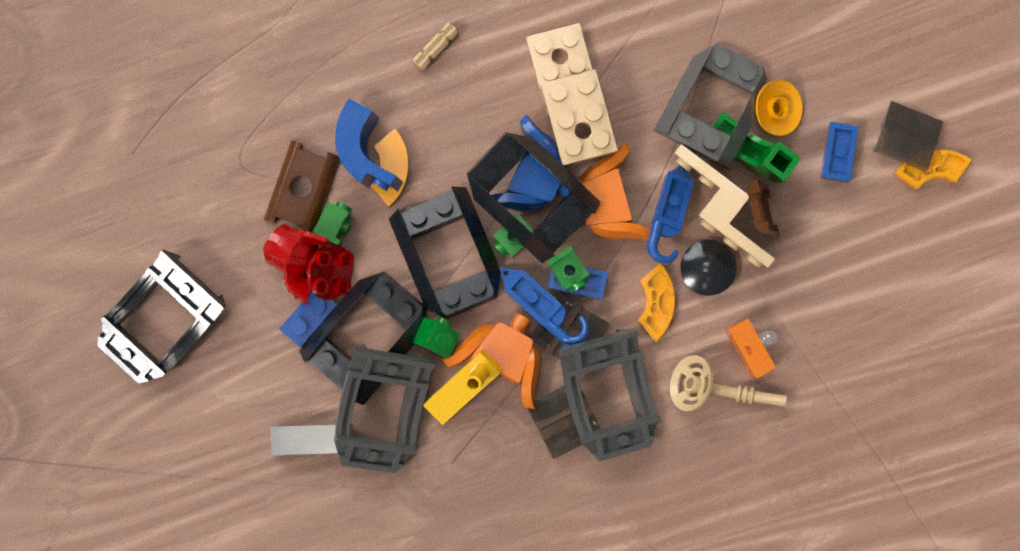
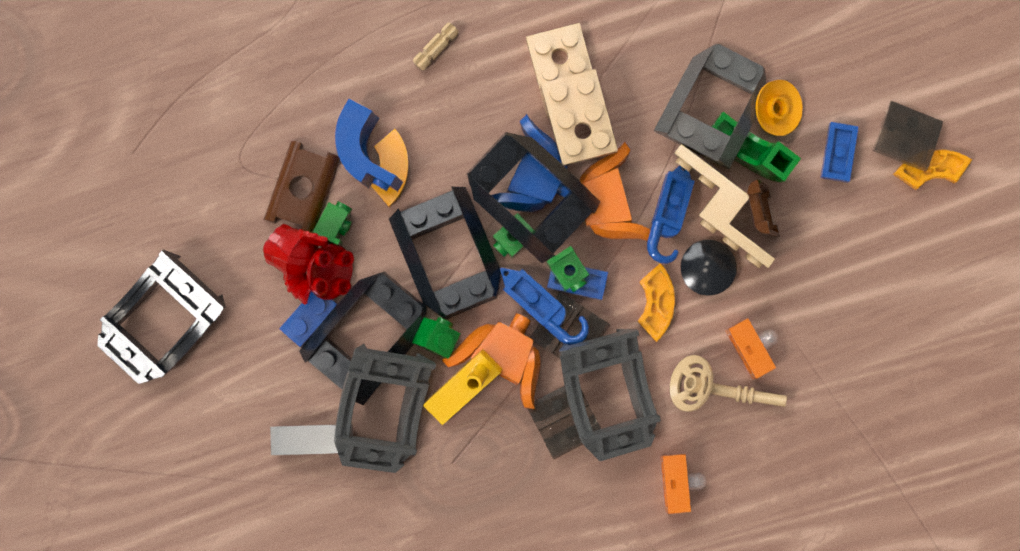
(679, 483): none -> orange piece

